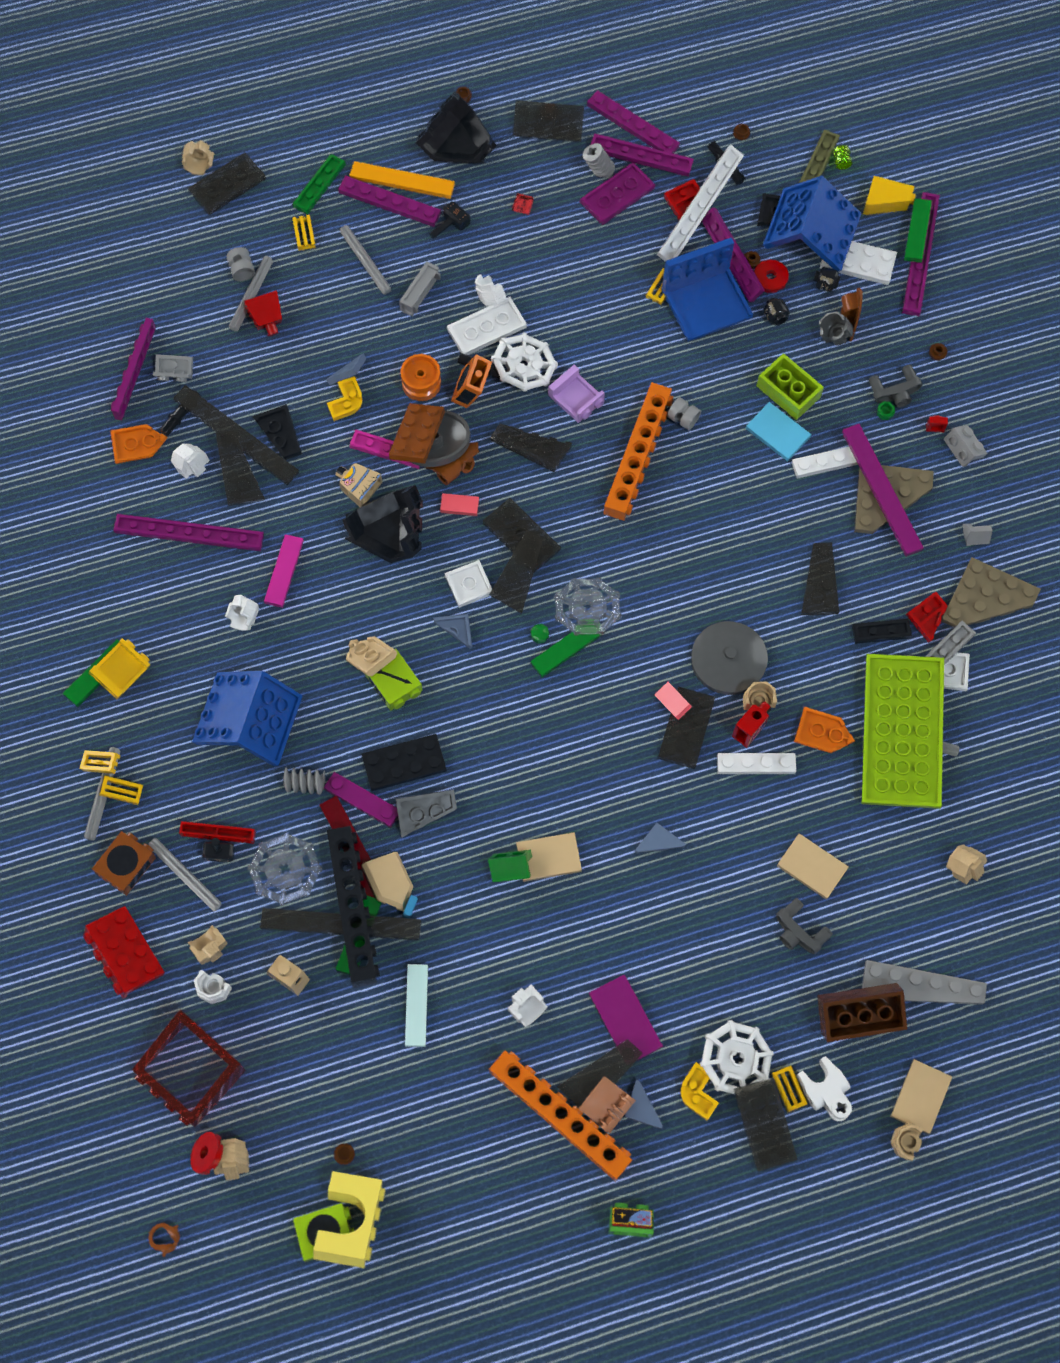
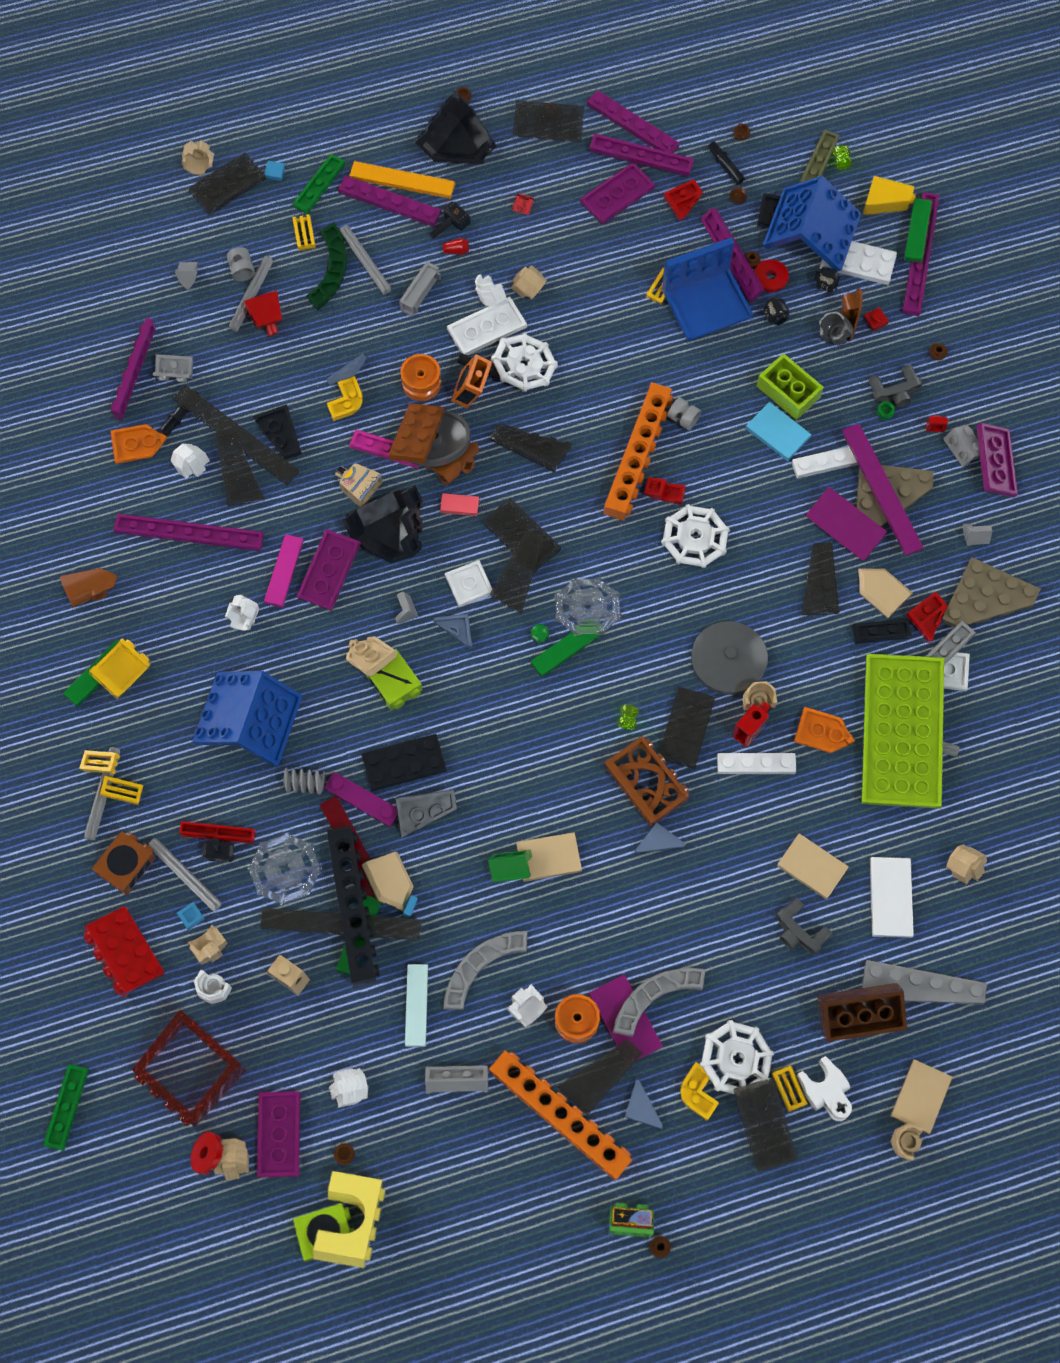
(66, 1107): none -> green tile
(88, 585): none -> dark orange panel
(165, 1248): dark orange piece -> none
(187, 273): none -> light grey tile
(190, 916): none -> dark azure tile
(274, 170): none -> dark azure tile
(278, 1134): none -> magenta tile
(328, 570): none -> magenta tile
(336, 268): none -> dark green tile
(349, 1087): none -> white hair
(409, 611): none -> light grey tile
(456, 247): none -> red cone
(456, 1079): none -> light grey container
(477, 960): none -> light grey tile
(528, 282): none -> tan hair
(575, 394): lavender panel -> none
(578, 1006): none -> orange wheel
(598, 160): light grey piece -> none
(607, 1104): nougat hinge -> none
(628, 717): none -> clear neon green wheel
(647, 807): none -> dark orange fence
(653, 989): none -> light grey tile
(664, 491): none -> red slope
(667, 1246): none -> reddish brown plate
(673, 700): coral tile -> none
(699, 545): none -> white plate
(701, 204): white plate -> none
(738, 195): none -> reddish brown plate
(846, 524): none -> magenta tile
(876, 319): none -> red plate
(882, 590): none -> tan tile
(891, 897): none -> white tile
(996, 460): none -> magenta tile

